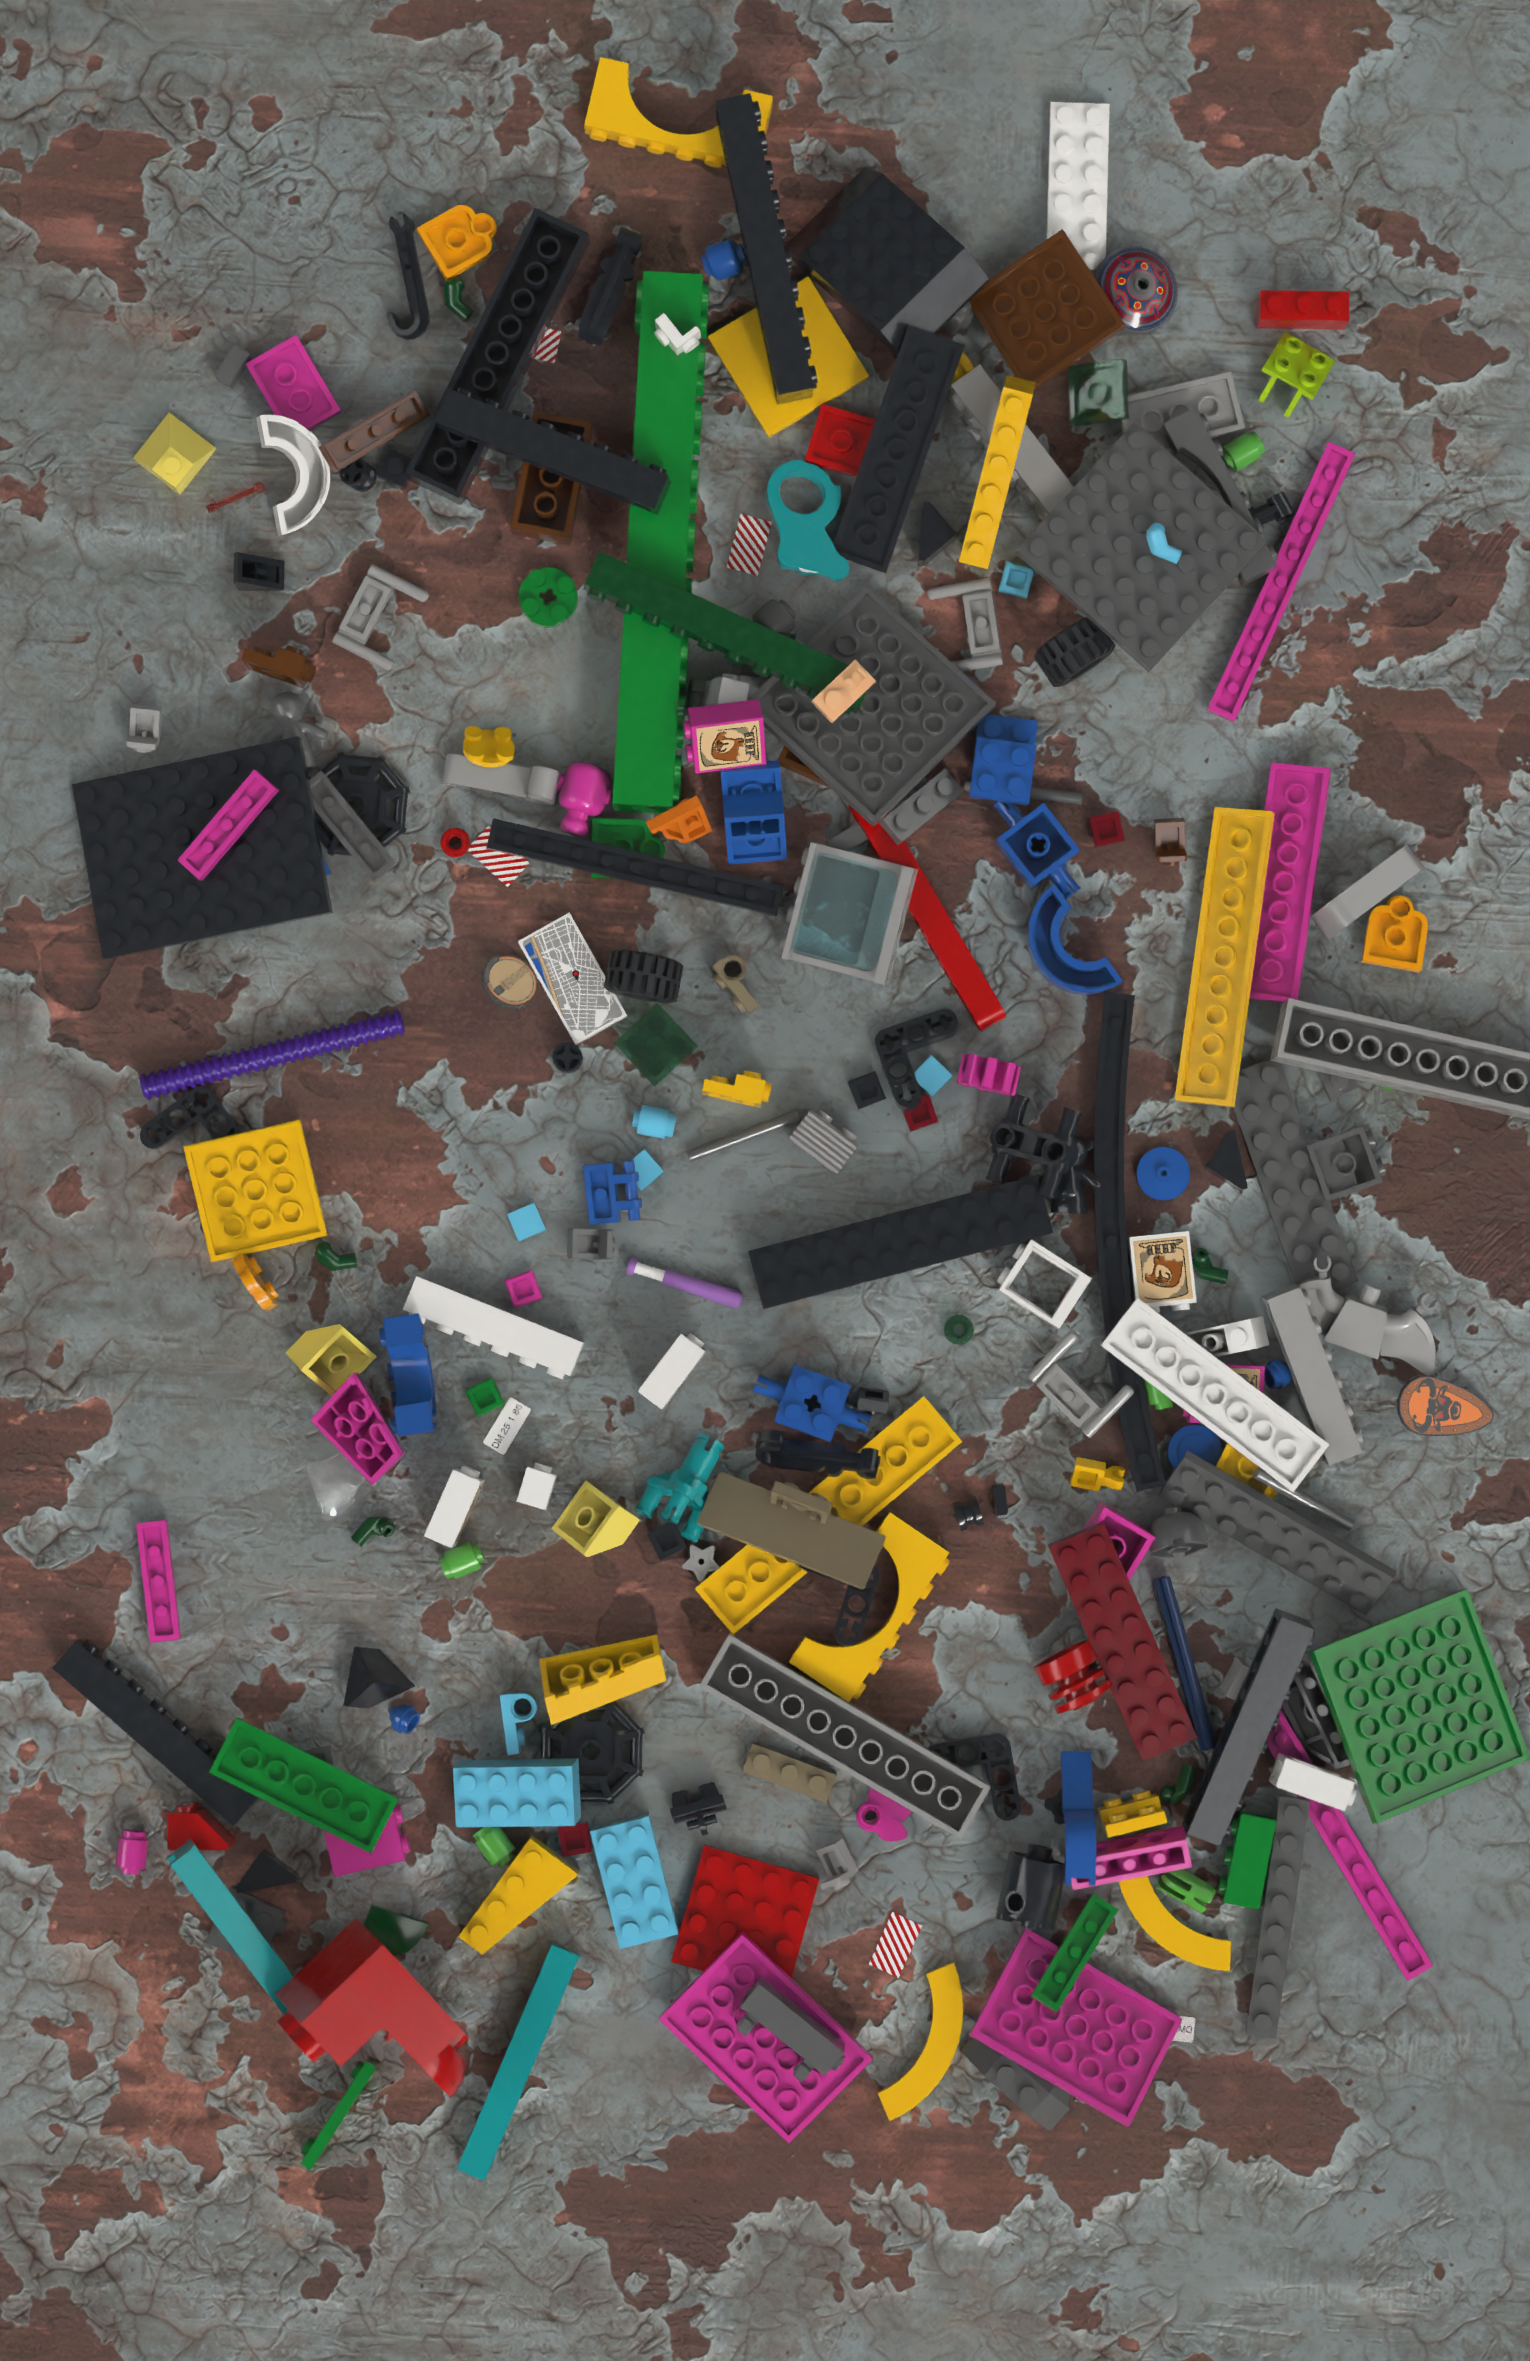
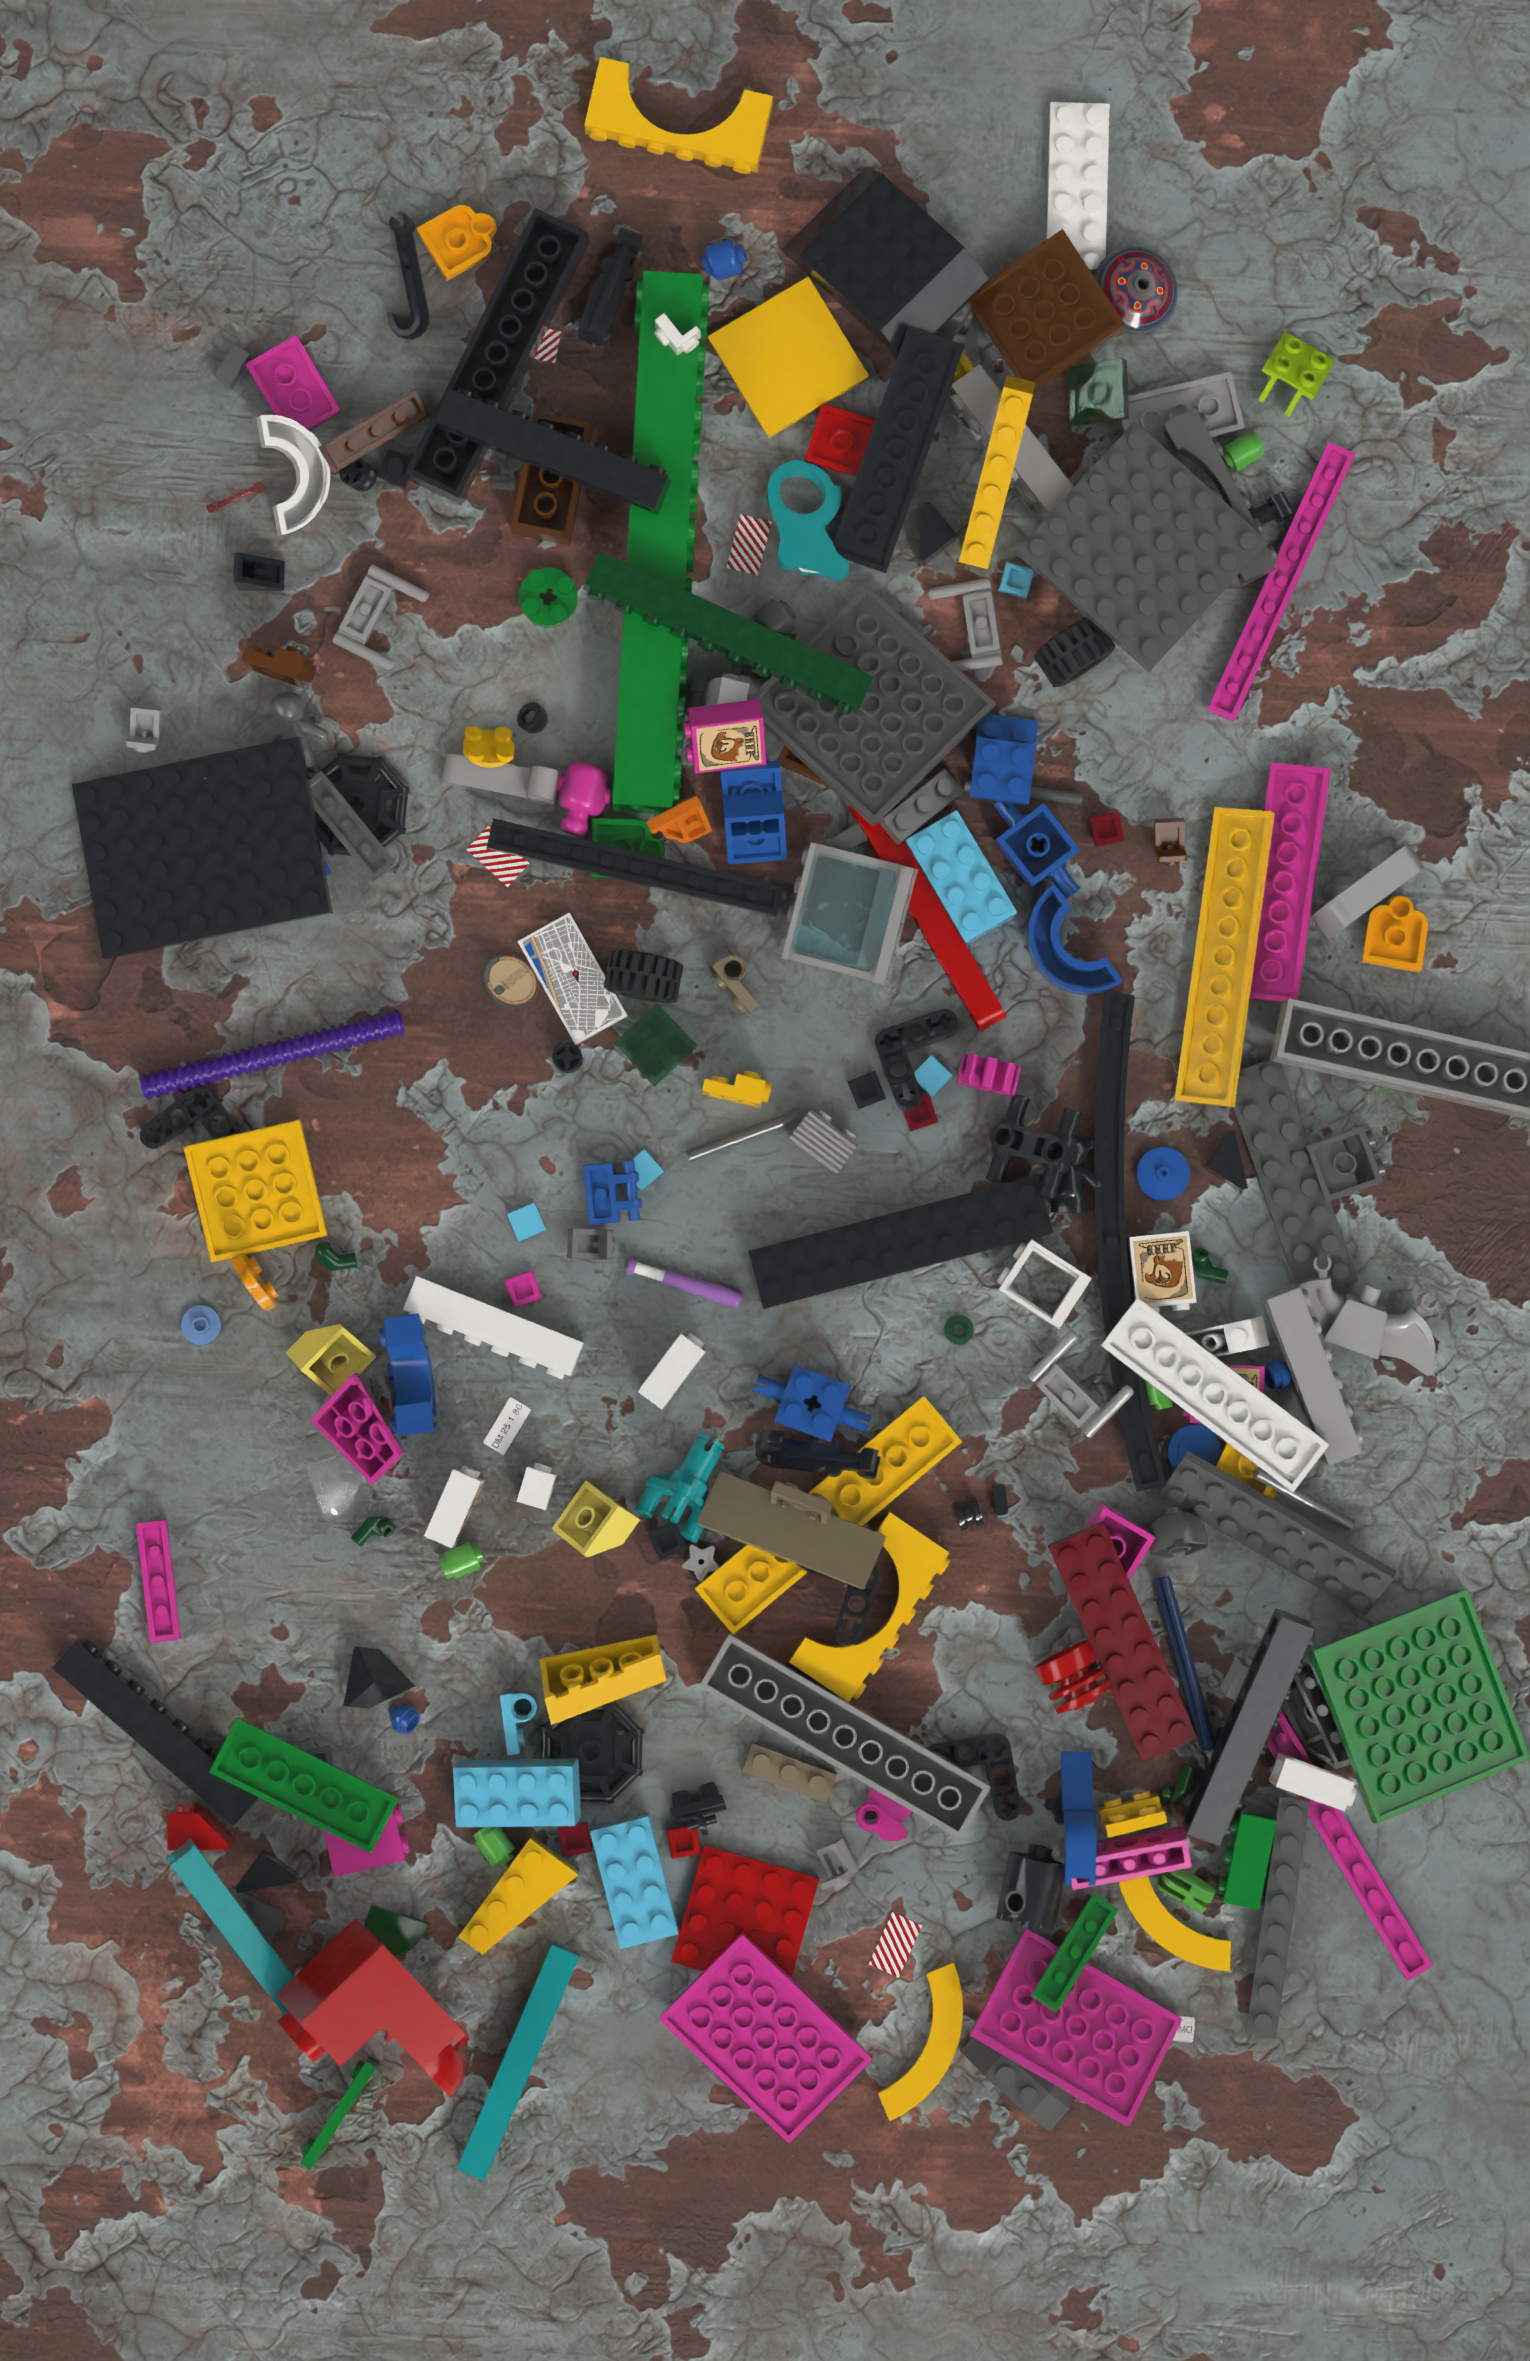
(132, 1851): dark pink brick -> none
(174, 453): light yellow slope -> none
(201, 1325): none -> medium blue piece
(228, 825): dark pink plate -> none
(452, 298): dark green arm -> none
(452, 833): red plate -> none
(484, 1397): green tile -> none
(539, 721): none -> black piece
(654, 1121): medium azure brick -> none
(683, 1842): none -> red tile
(763, 247): black brick -> none
(793, 2027): dark grey brick -> none
(843, 691): light nougat plate -> none
(873, 1400): black plate -> none
(961, 877): none -> medium azure brick
(1093, 1474): yellow plate -> none
(1158, 544): medium azure arm -> none
(1302, 310): red brick -> none
(1441, 1408): shield -> none

